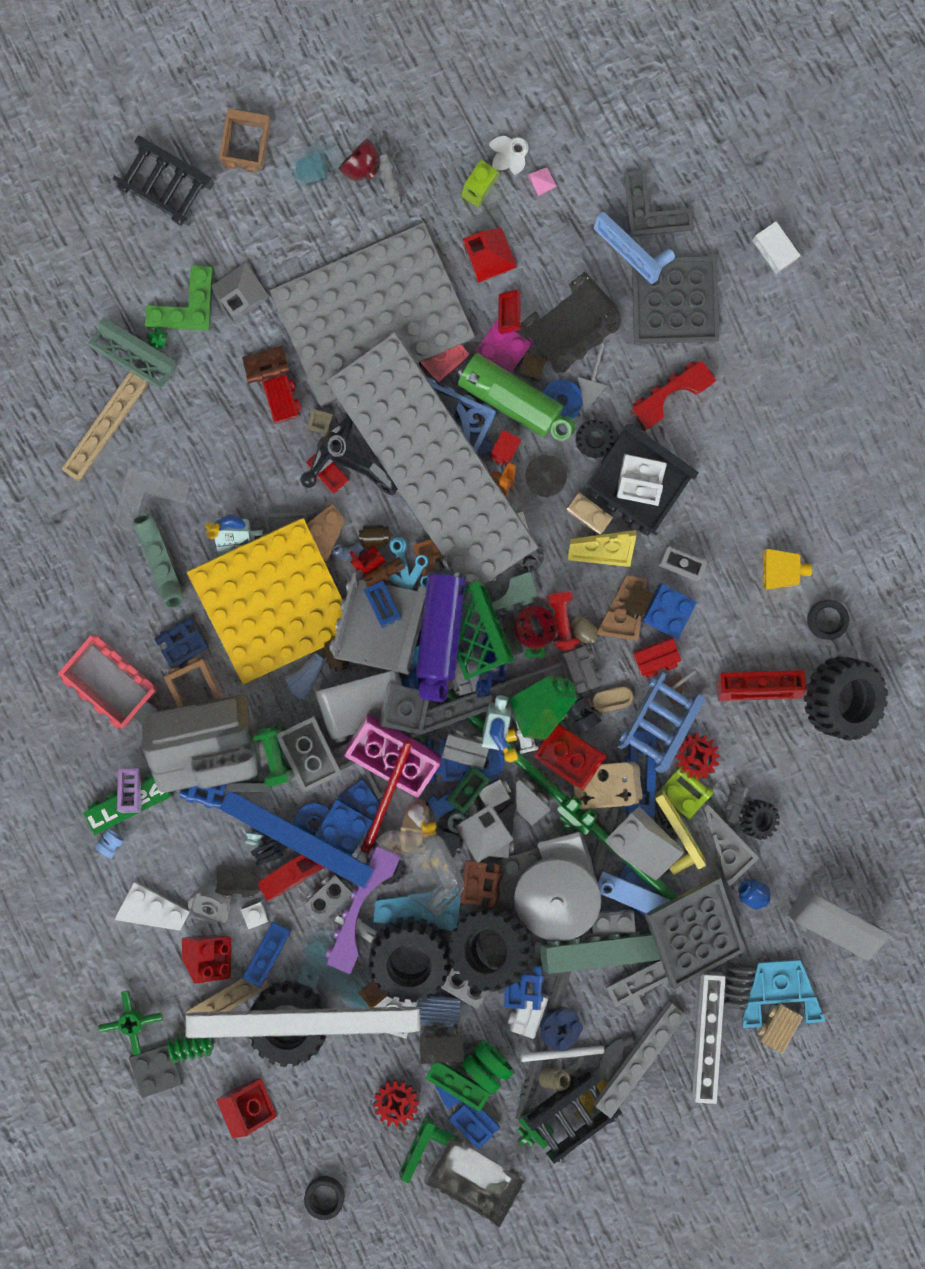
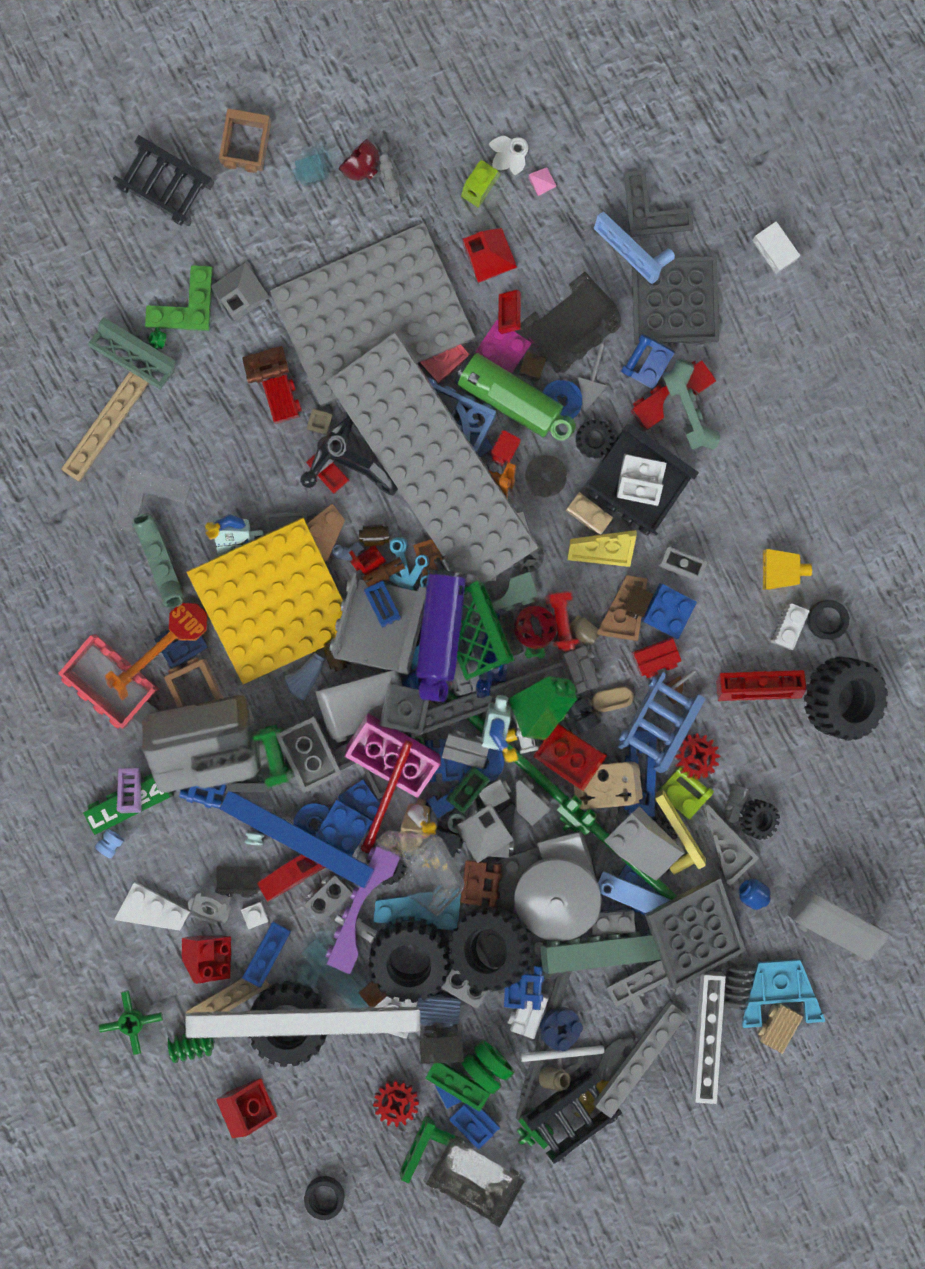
(155, 1071): dark grey plate -> none
(185, 623): none -> orange piece
(267, 855): black wheel -> none
(654, 364): none -> blue plate
(676, 383): none -> sand green plate
(790, 626): none -> white brick

